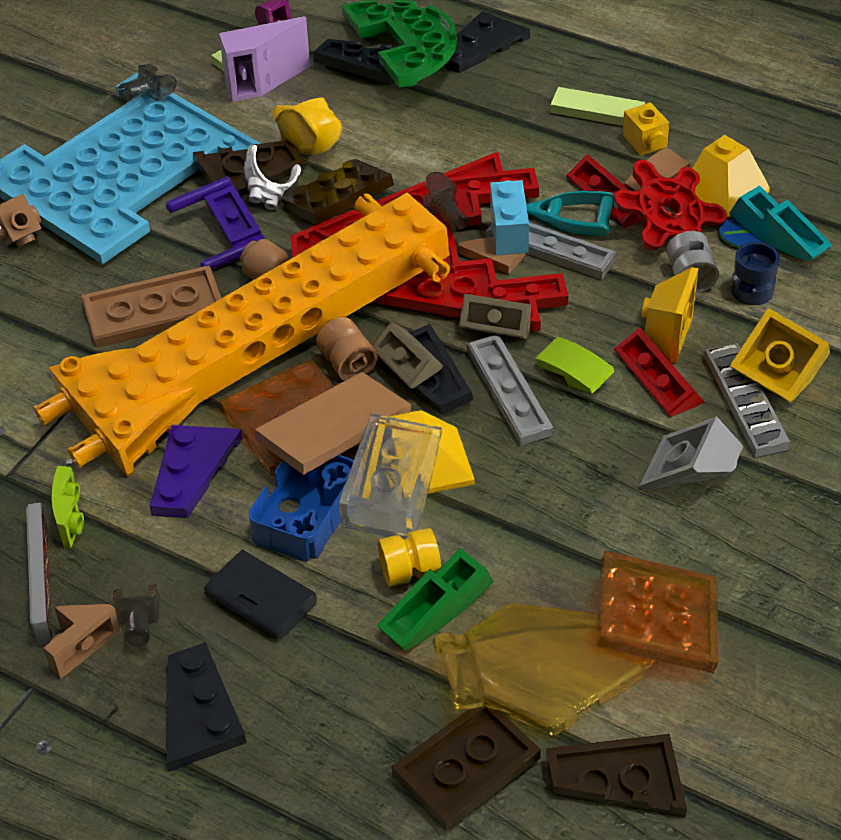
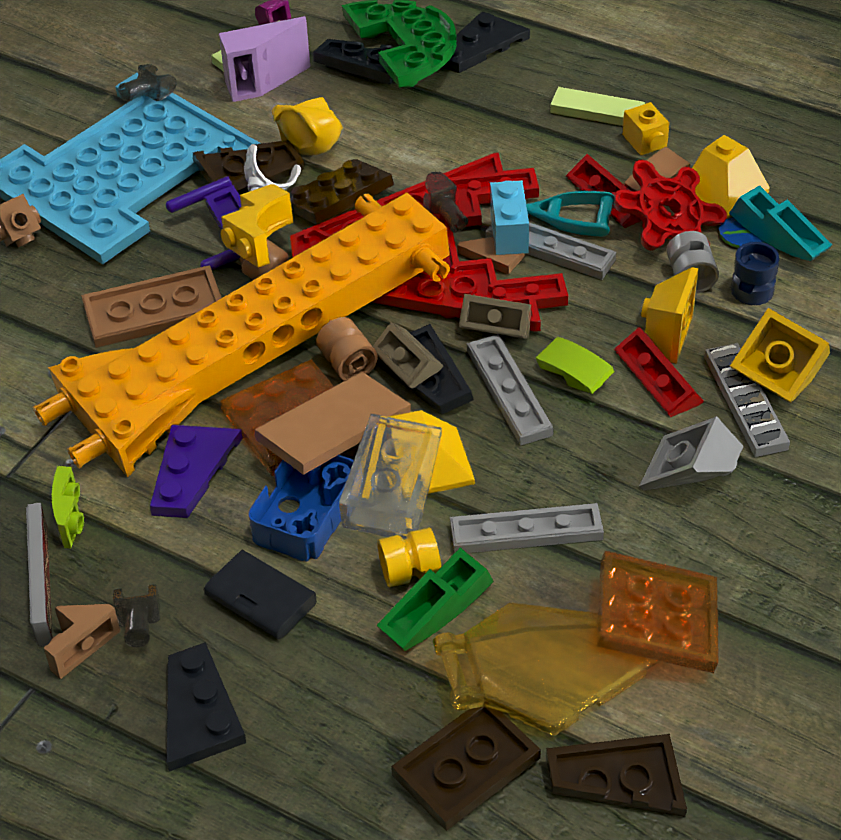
(258, 217): none -> yellow arch
(526, 528): none -> light grey tile

